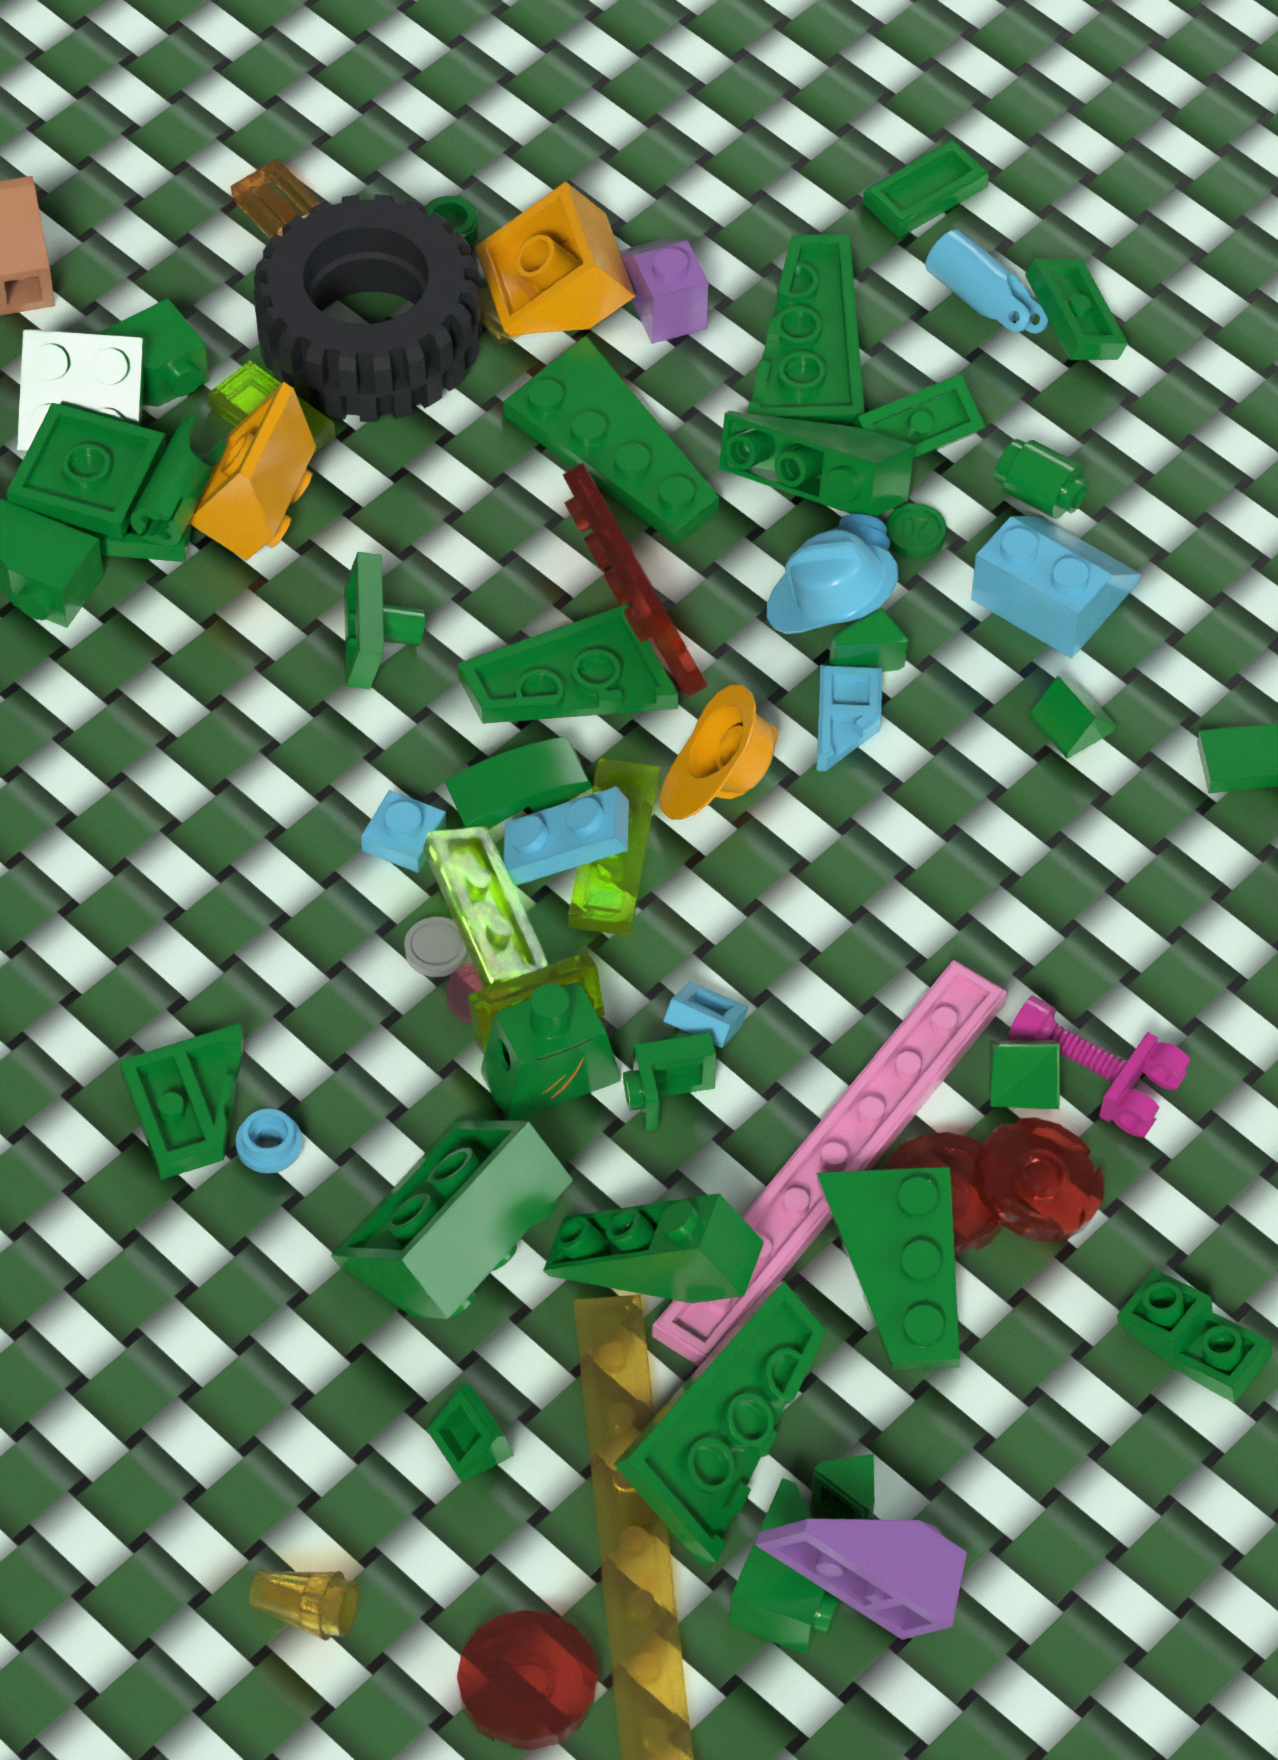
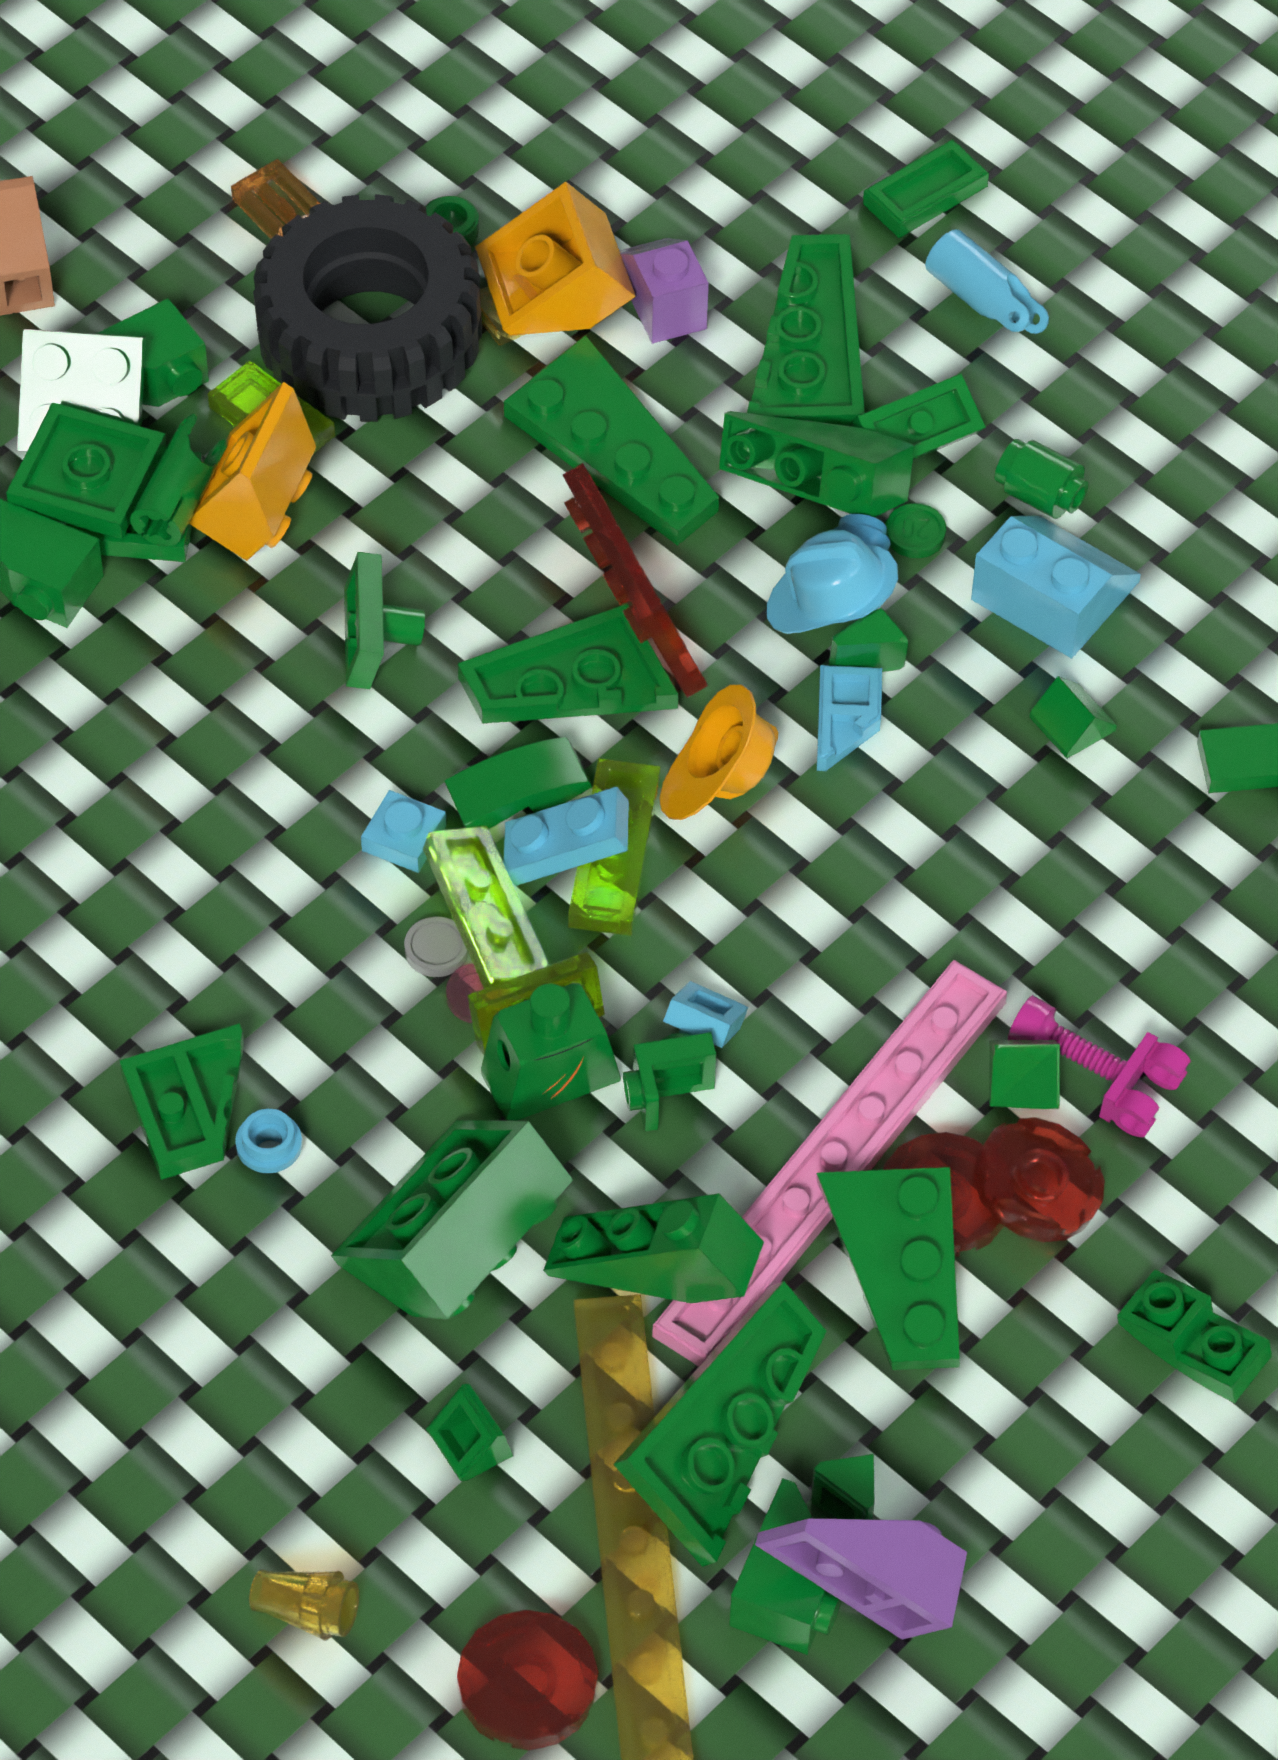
(1076, 309): green plate -> none

